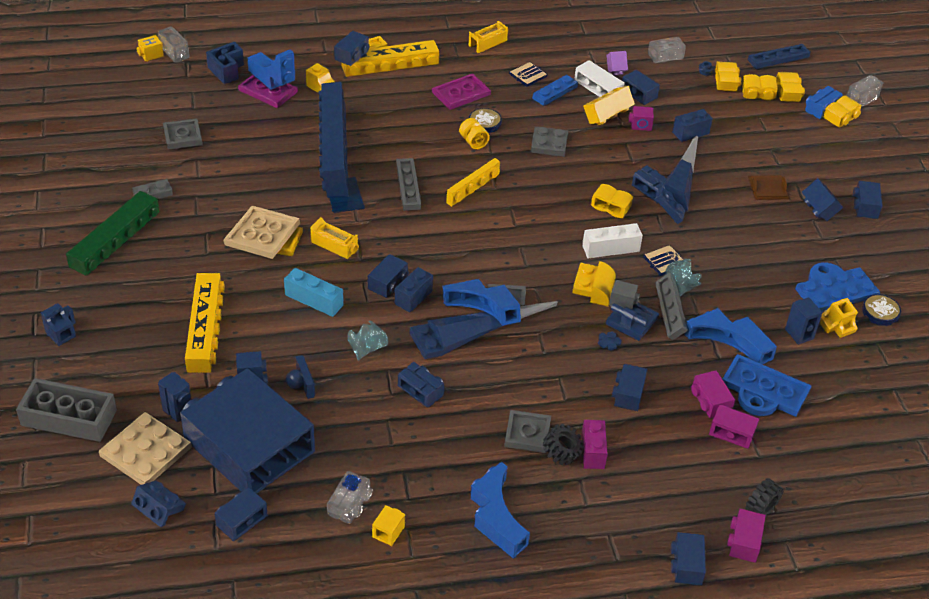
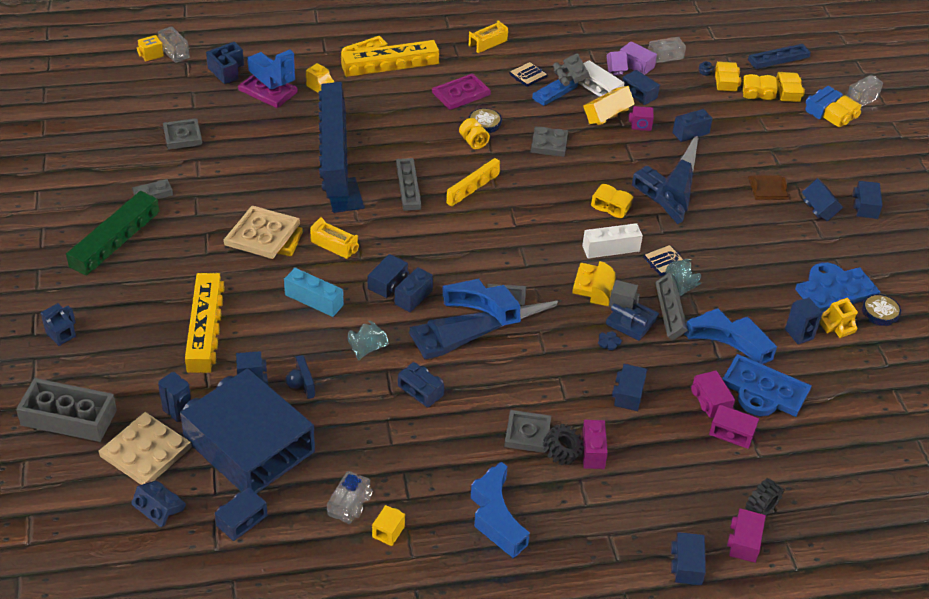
(351, 48): dark blue brick -> none
(574, 66): none -> dark grey plate
(639, 58): none -> medium lavender brick

